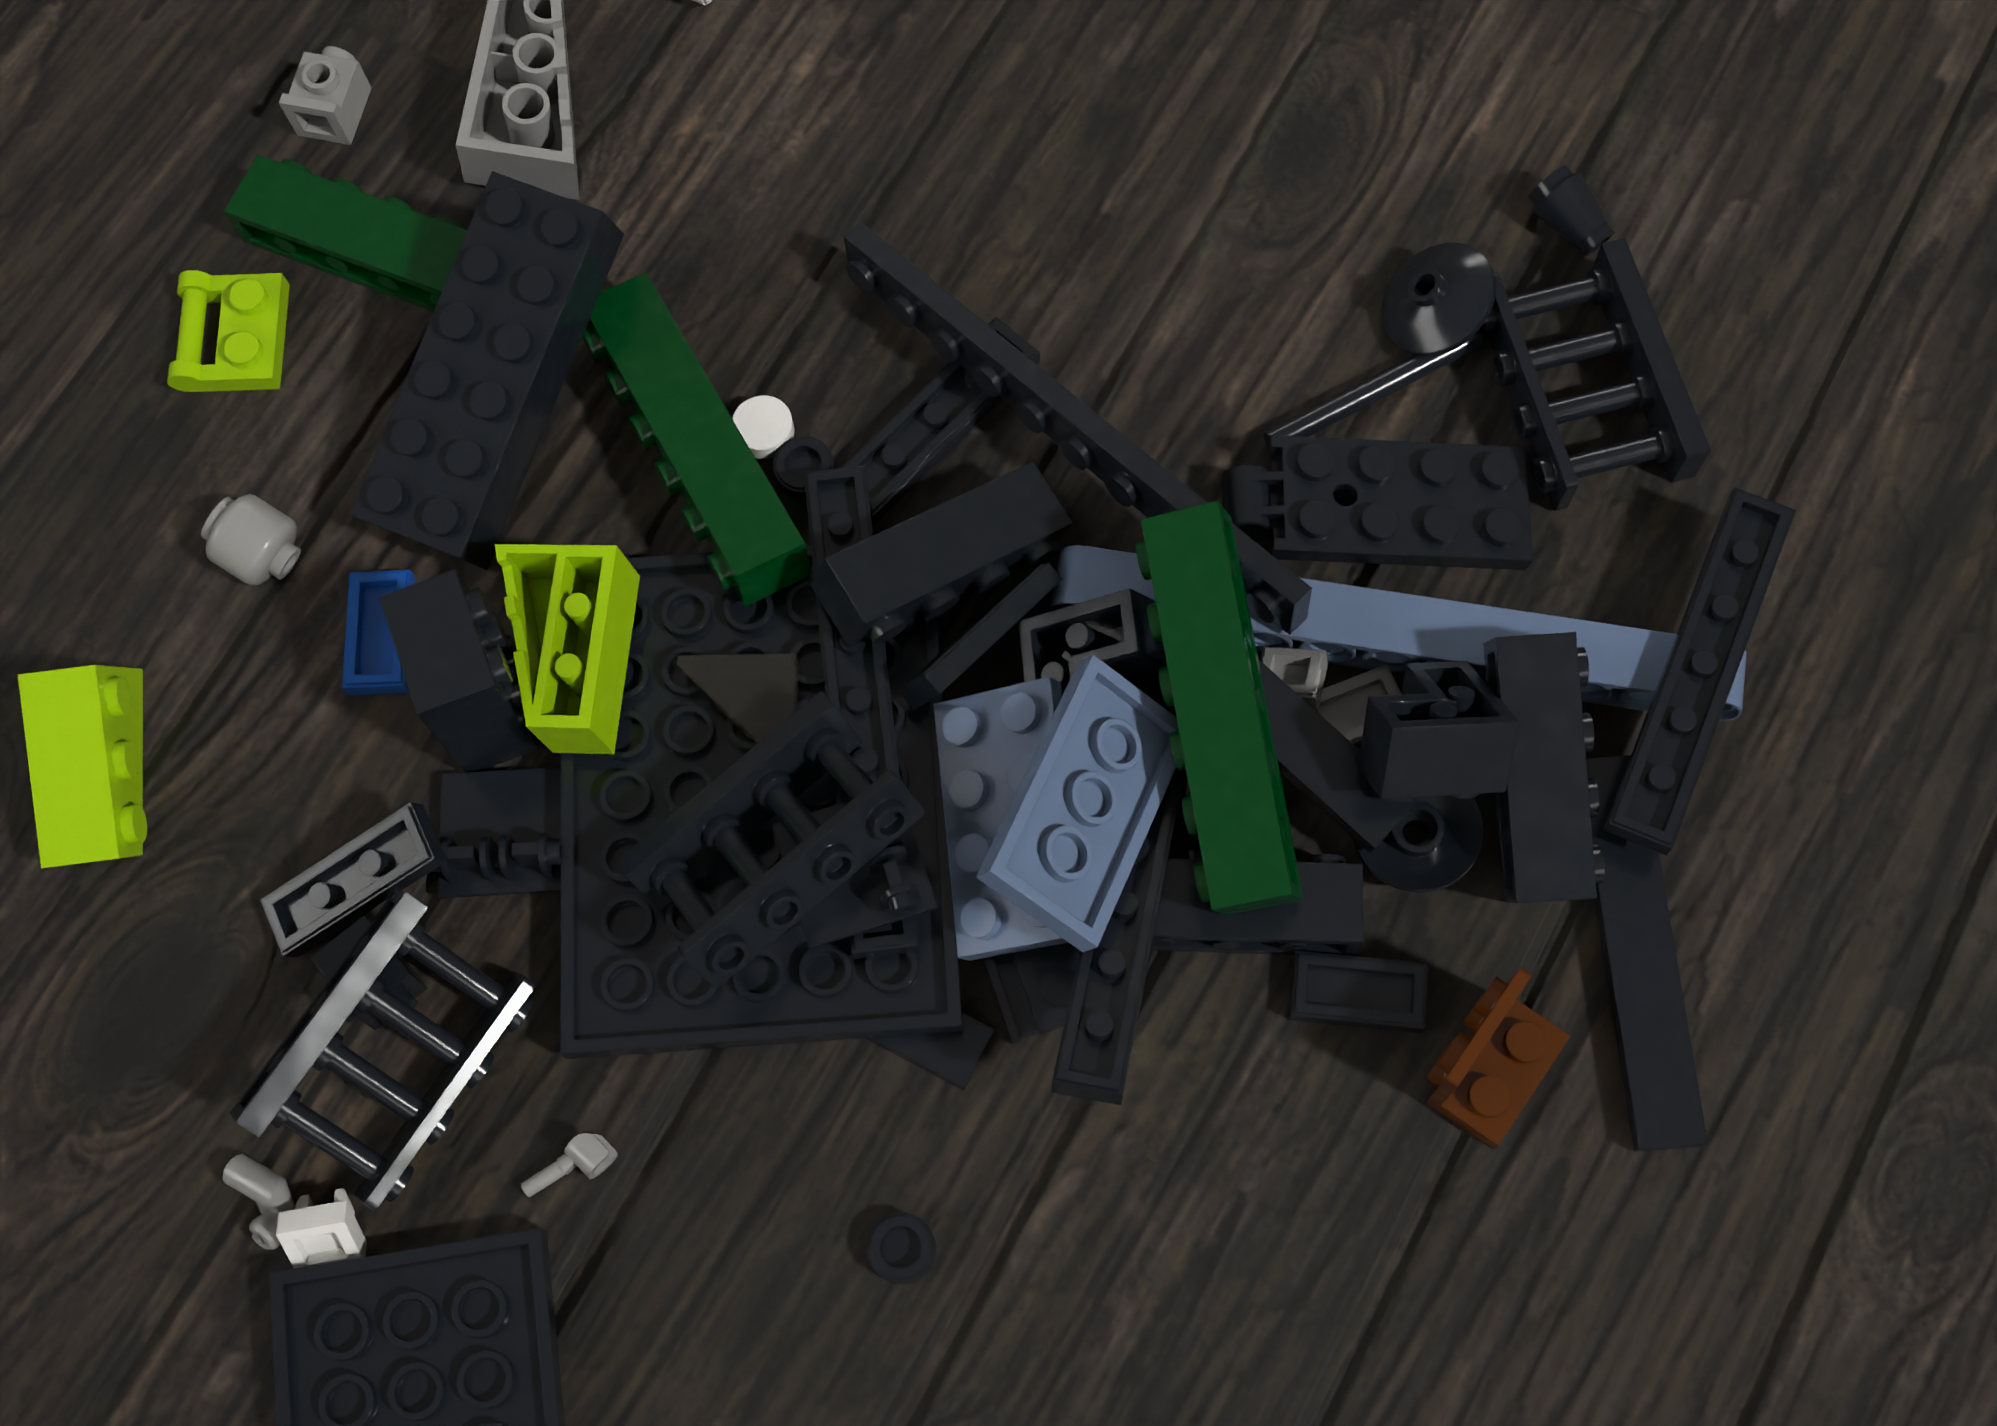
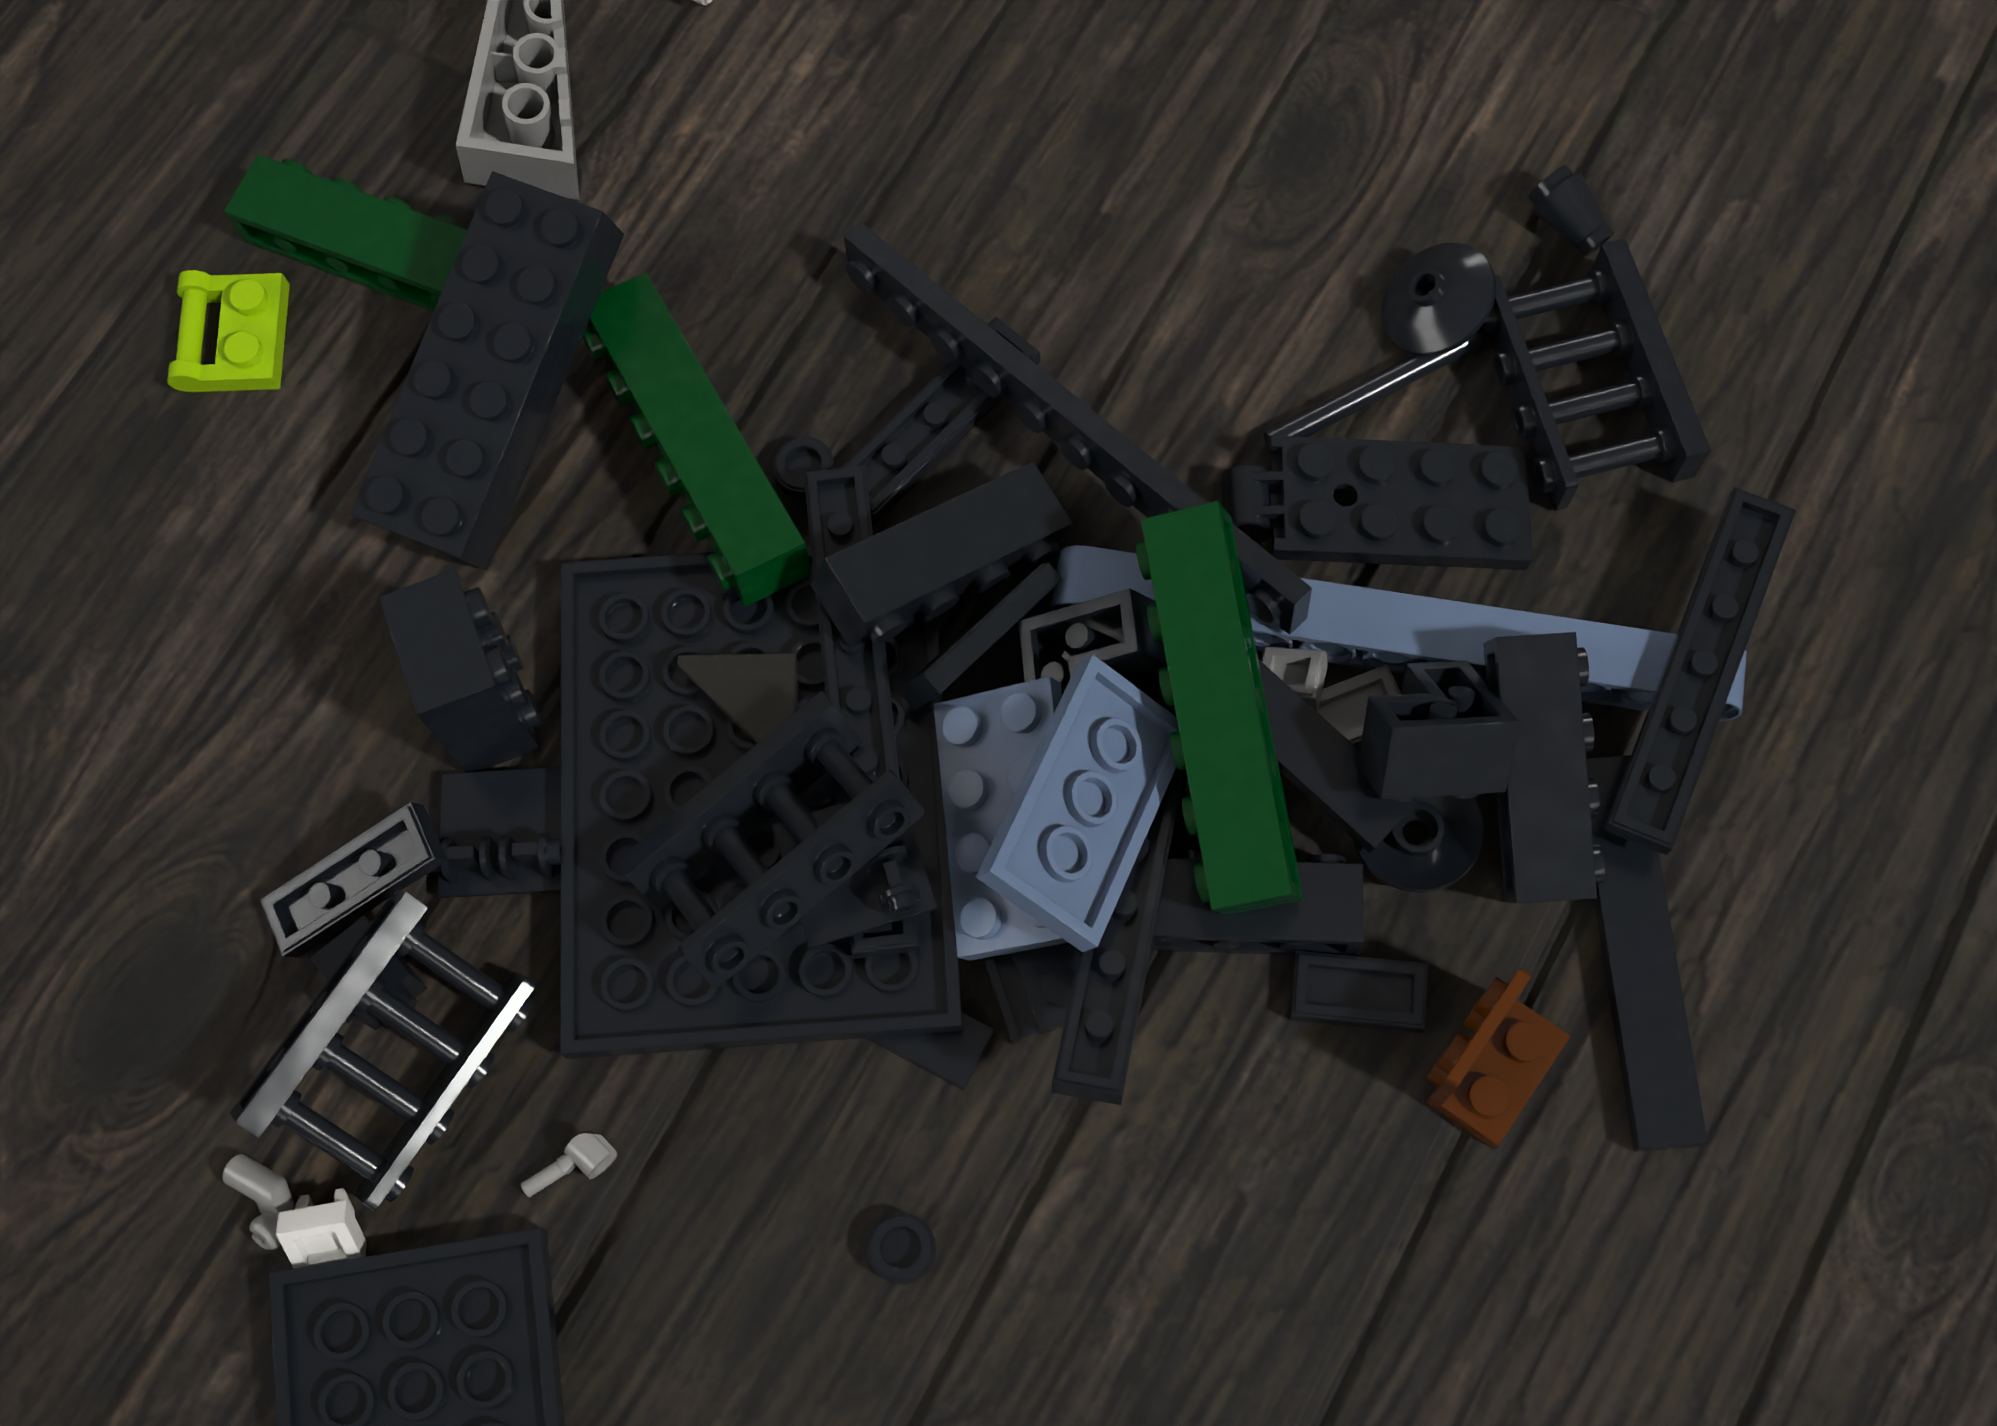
(85, 762): lime wedge -> none
(251, 539): light grey head -> none
(327, 96): light grey brick -> none
(369, 652): blue tile -> none
(571, 639): lime wedge -> none
(764, 425): white tile -> none

